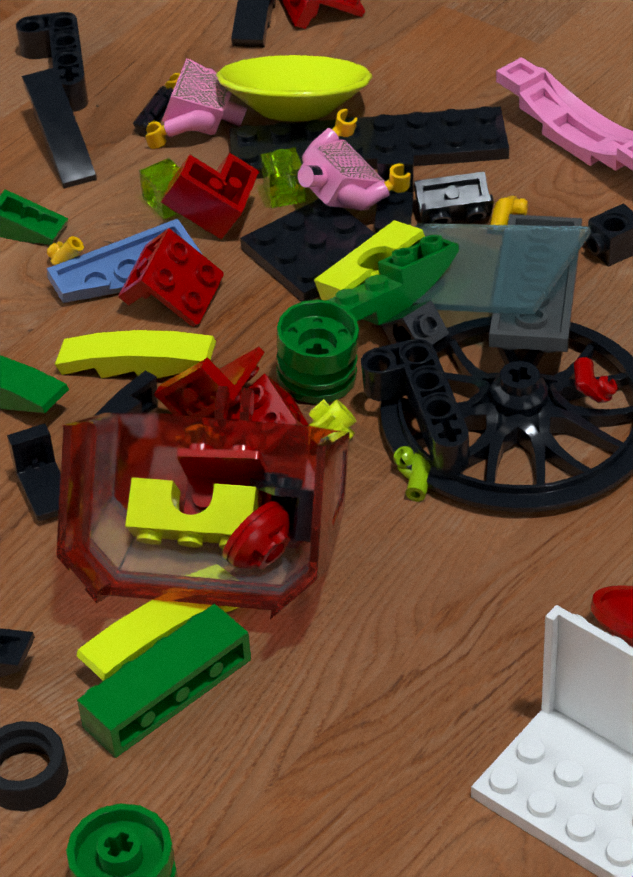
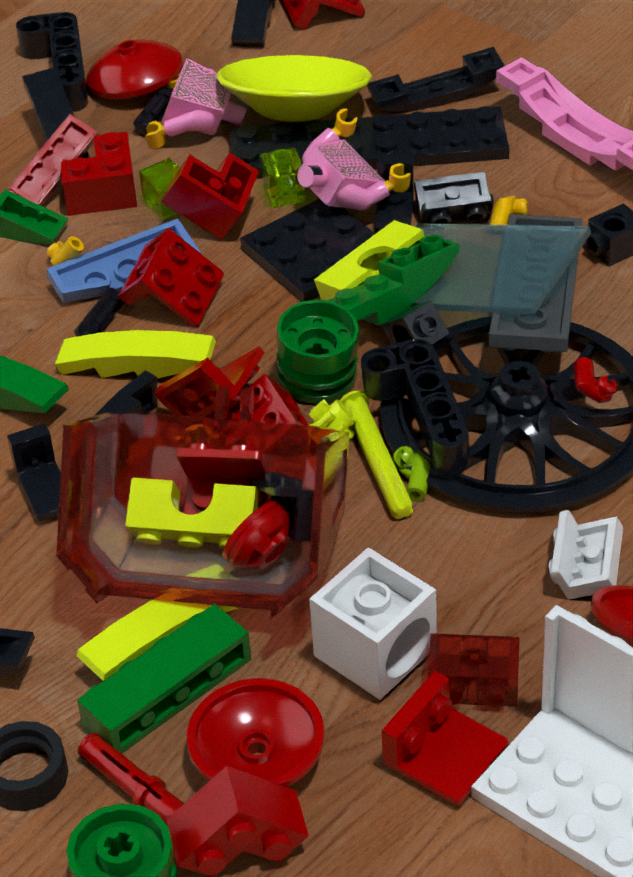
(43, 172): none -> plate
(100, 314): none -> black axle
(102, 180): none -> red brick
(134, 69): none -> red dish
(144, 789): none -> red pin
(235, 816): none -> red brick
(253, 719): none -> red dish
(373, 622): none -> white brick
(378, 455): none -> neon yellow axle
(438, 743): none -> red bracket
(440, 89): none -> black slope
(479, 667): none -> clear red brick
(585, 555): none -> white bracket

